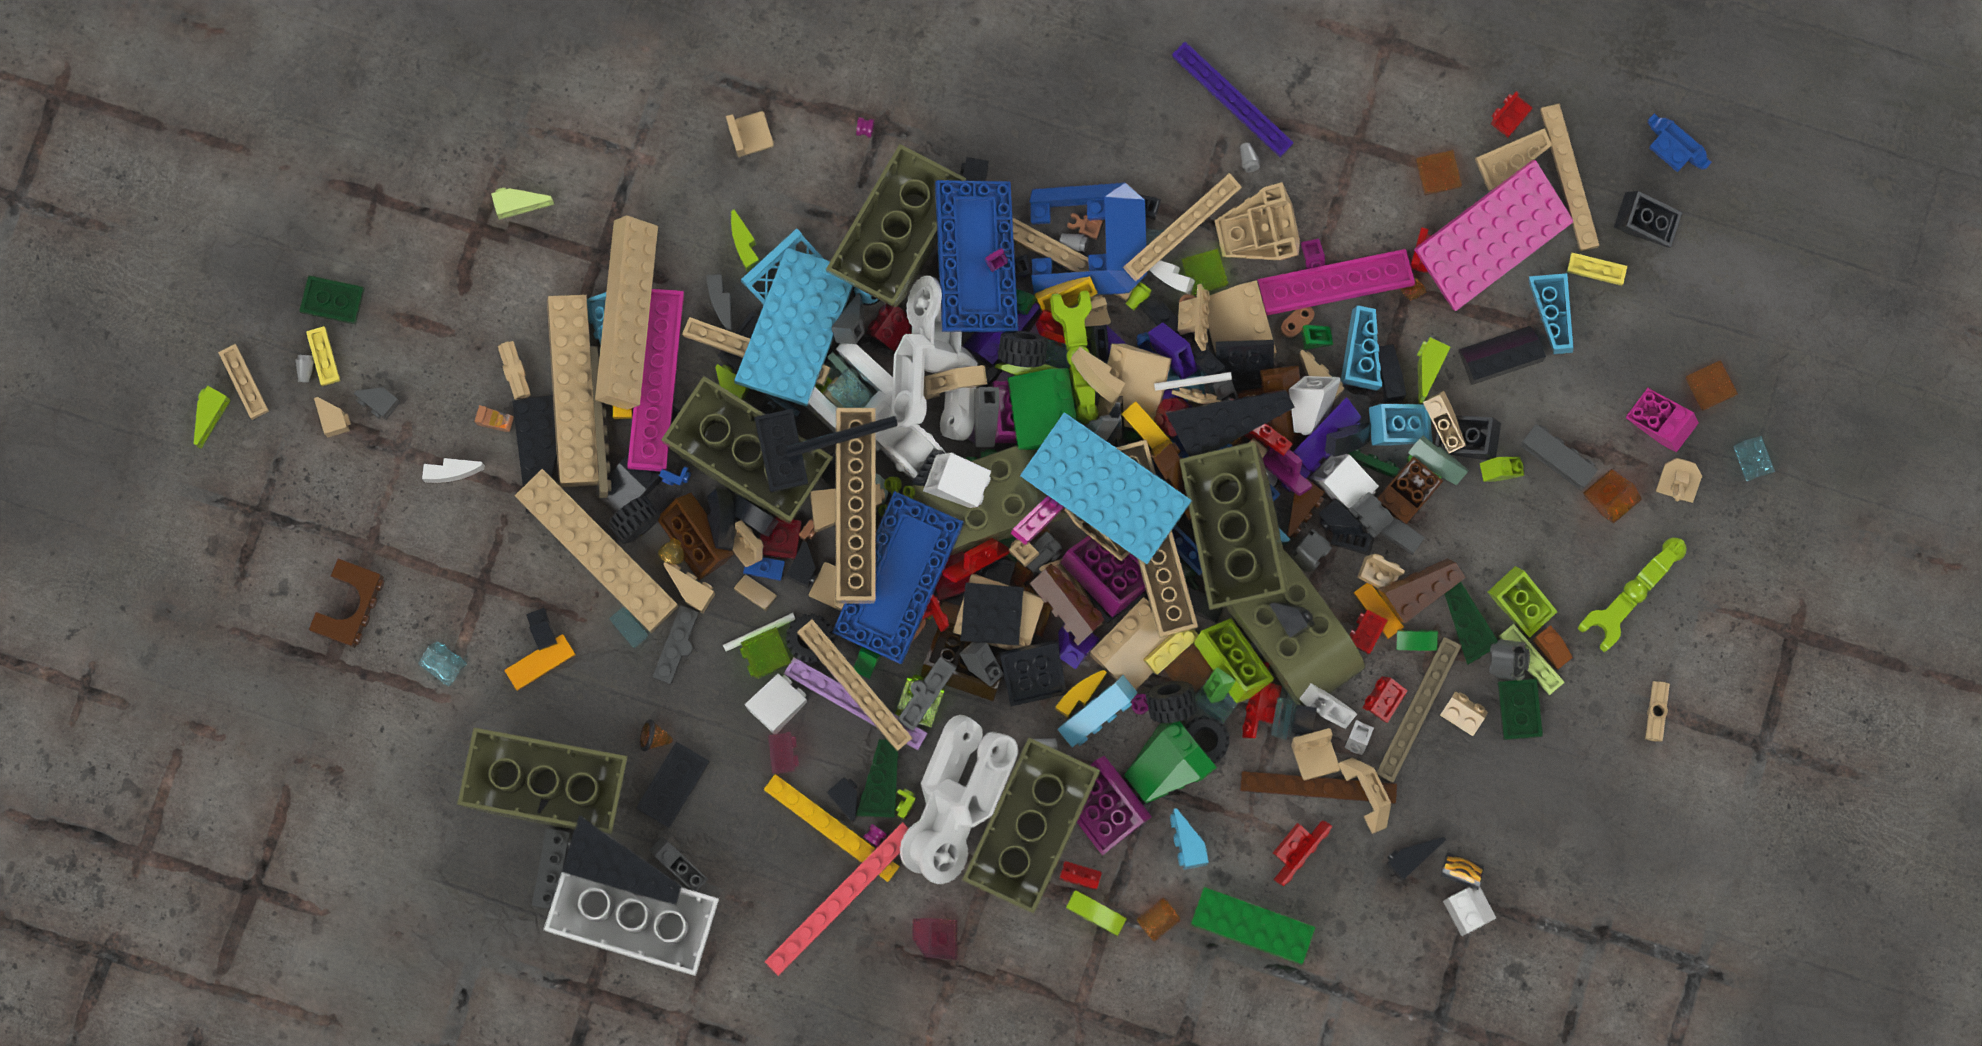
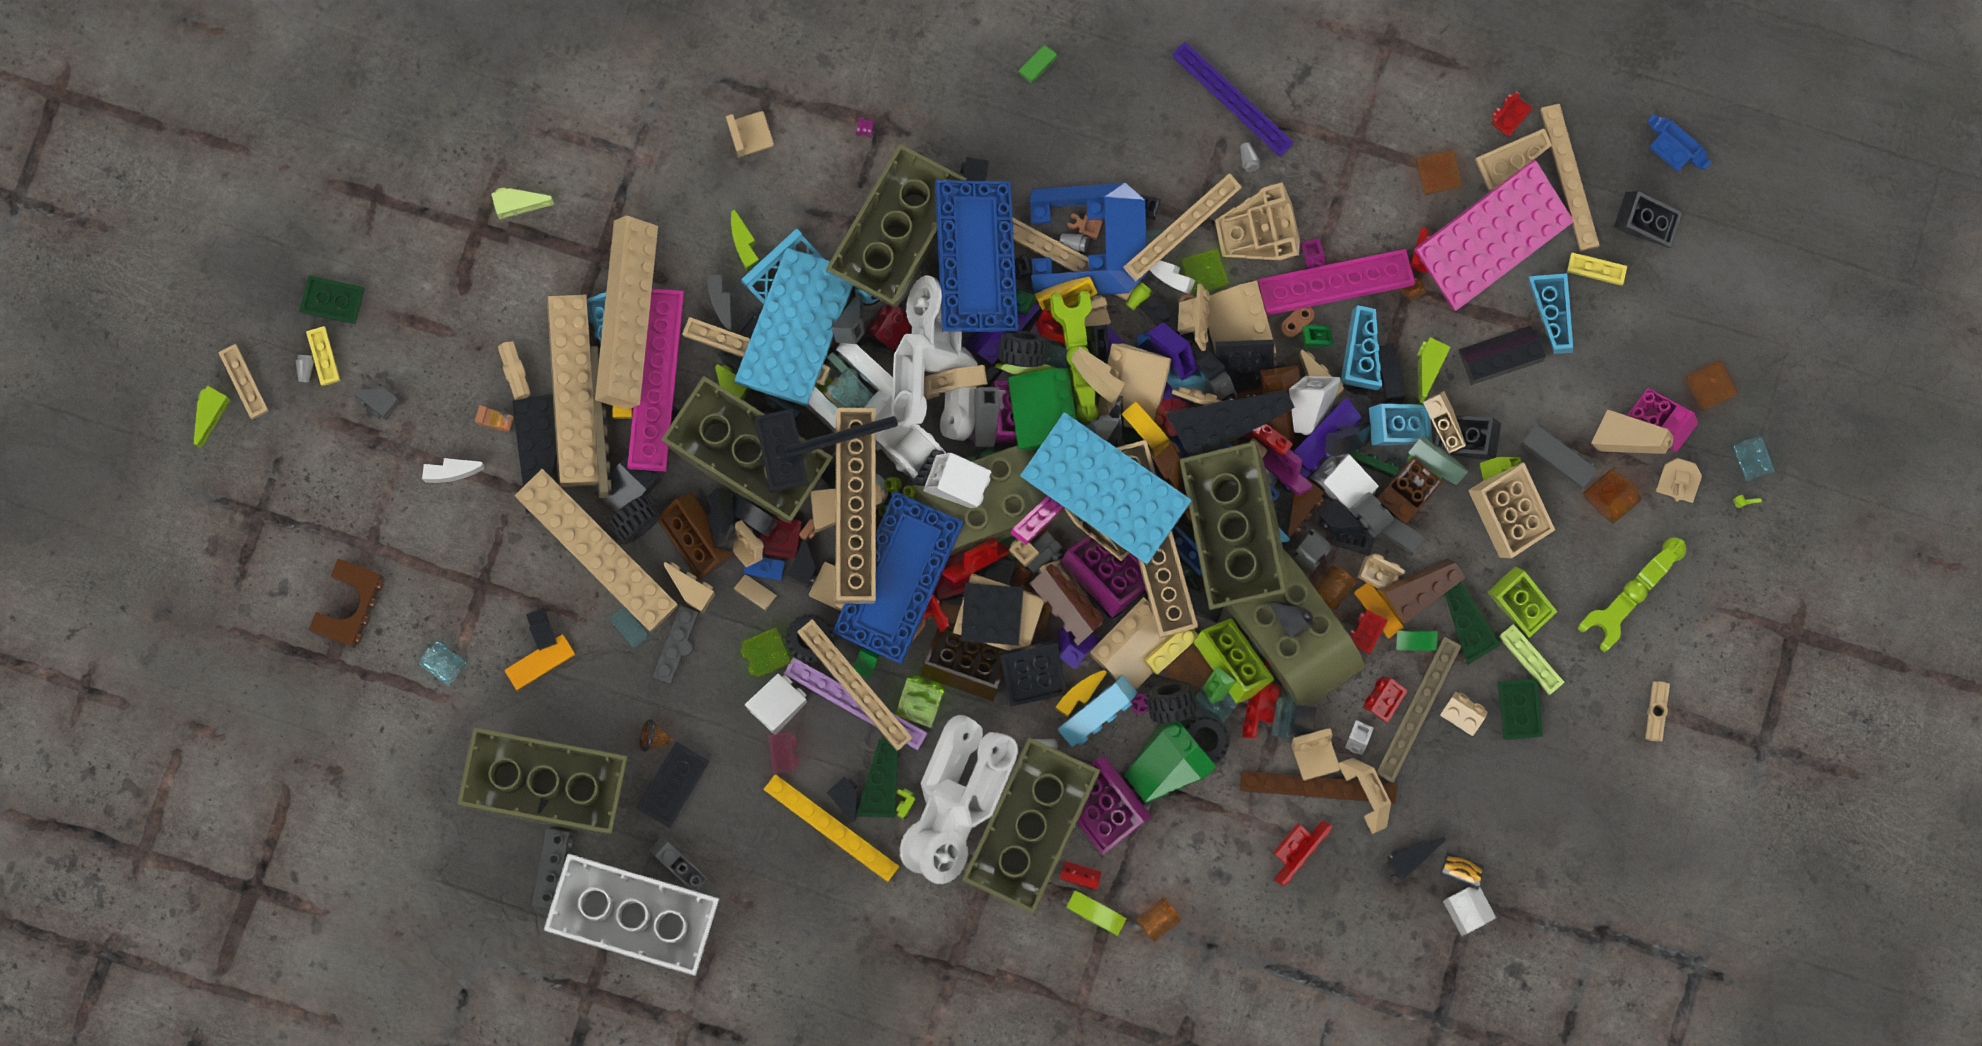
(332, 418): tan slope -> none
(607, 862): black wing -> none
(671, 478): blue bracket -> none
(672, 552): clear yellow brick -> none
(778, 623): white bar -> none
(837, 901): coral plate -> none
(874, 835): magenta wheel -> none
(926, 692): dark grey hinge -> none
(936, 937): clear pink slope -> none
(982, 662): dark grey slope -> none
(996, 260): magenta slope -> none
(1038, 64): none -> bright green slope
(1191, 846): medium azure slope -> none
(1192, 381): white bar -> none
(1252, 926): green brick -> none
(1328, 706): white slope -> none
(1334, 601): none -> clear orange piece
(1509, 659): dark grey brick -> none
(1511, 510): none -> tan slope
(1553, 647): dark orange slope -> none
(1630, 435): none -> tan slope
(1740, 501): none -> lime hand

